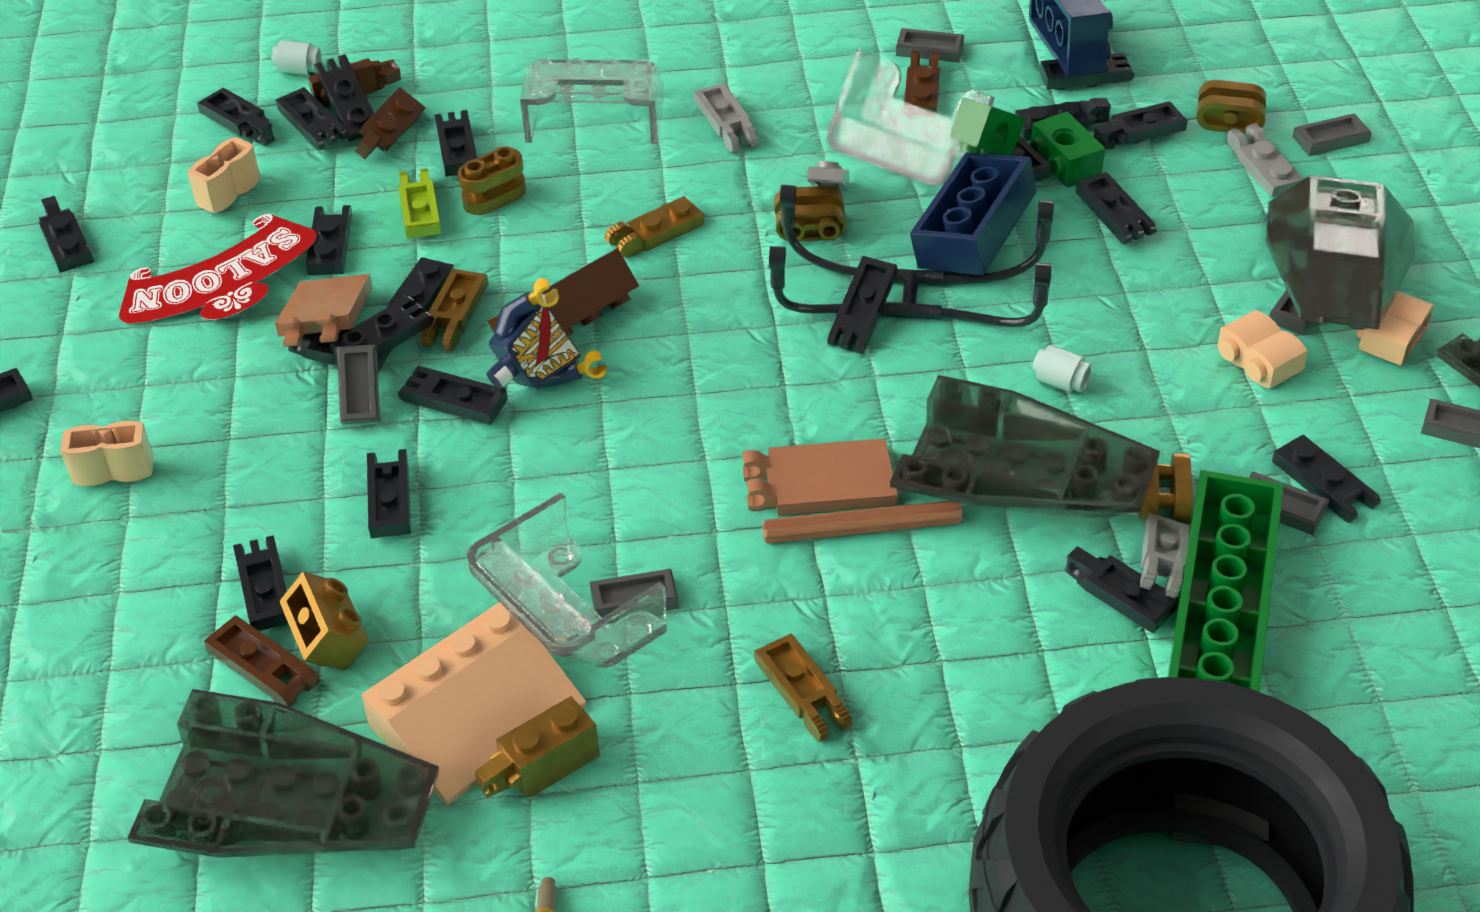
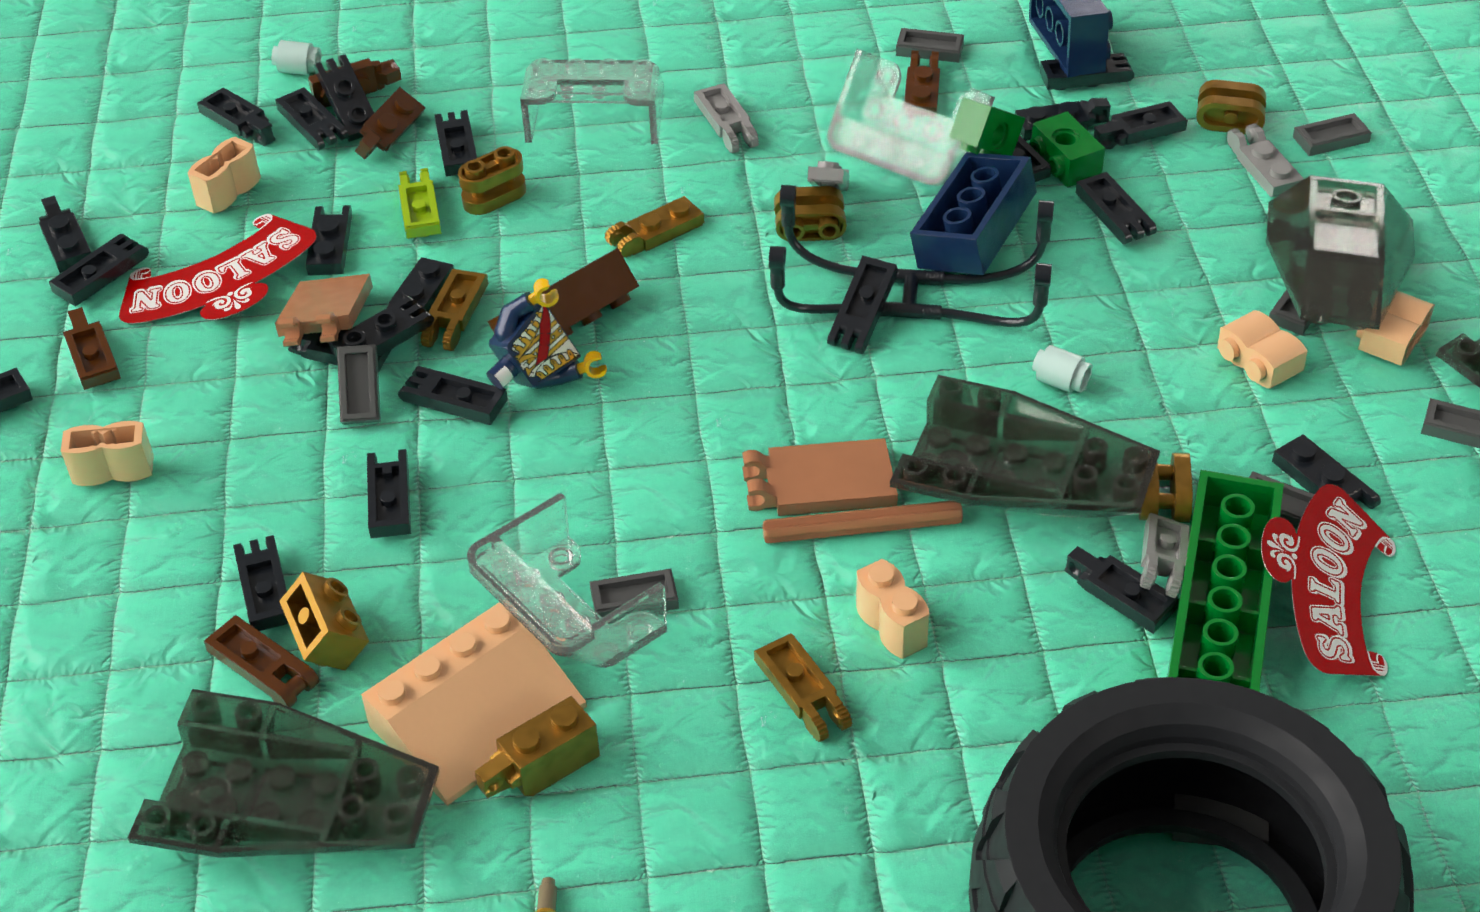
(90, 351): none -> reddish brown hinge
(98, 269): none -> black hinge
(892, 608): none -> light nougat brick
(1326, 578): none -> red sticker

